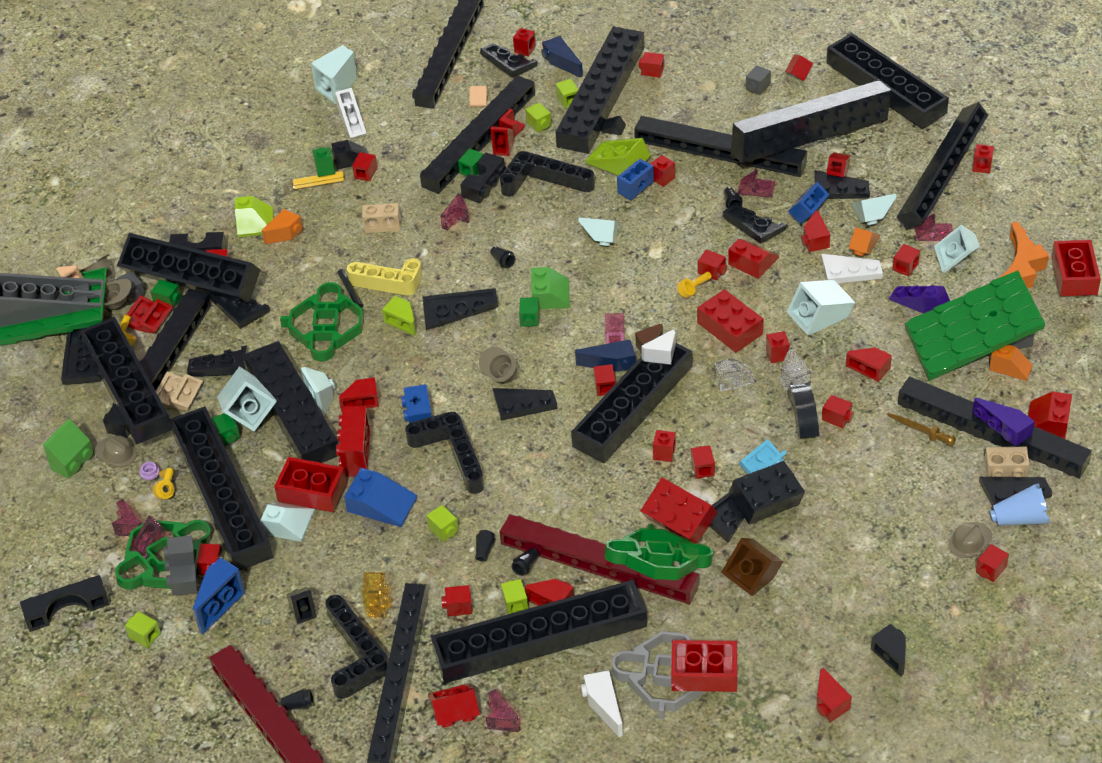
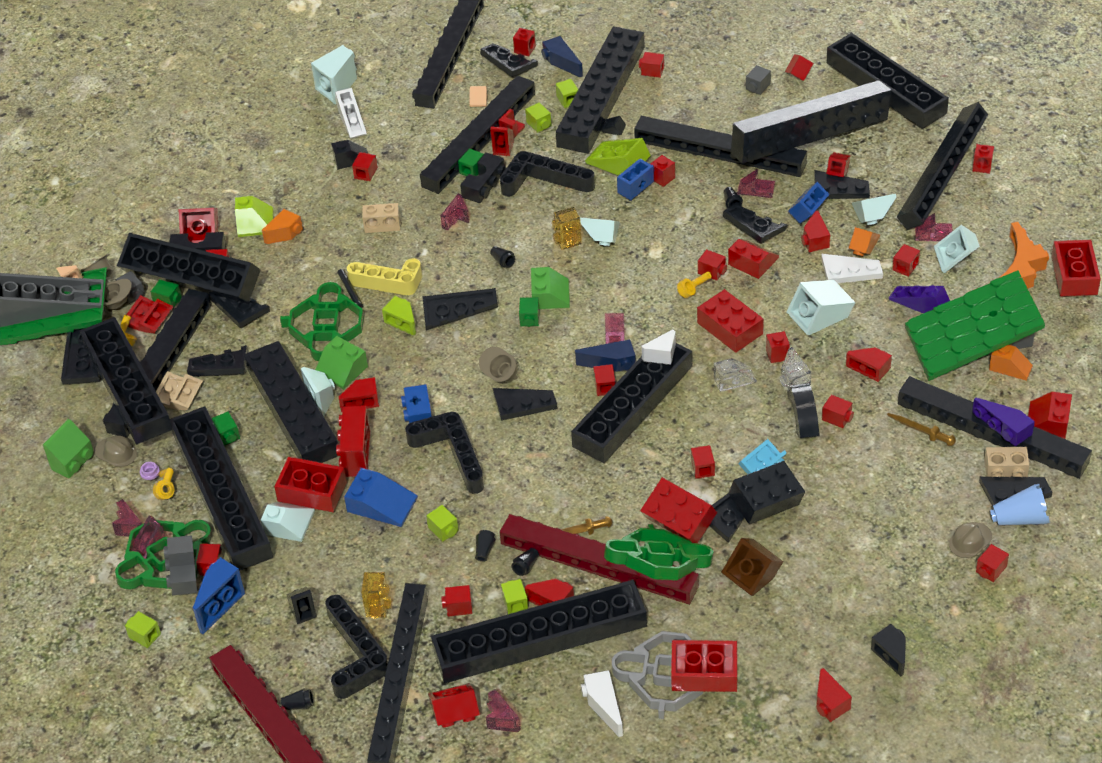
(41, 608): black arch -> none
(198, 222): none -> slope
(246, 399): light aqua slope -> none
(316, 181): yellow axle -> none
(323, 160): green slope -> none
(342, 362): none -> bright green slope
(566, 228): none -> clear yellow brick
(589, 526): none -> pearl gold sword
(647, 335): reddish brown slope -> none
(664, 446): red brick -> none

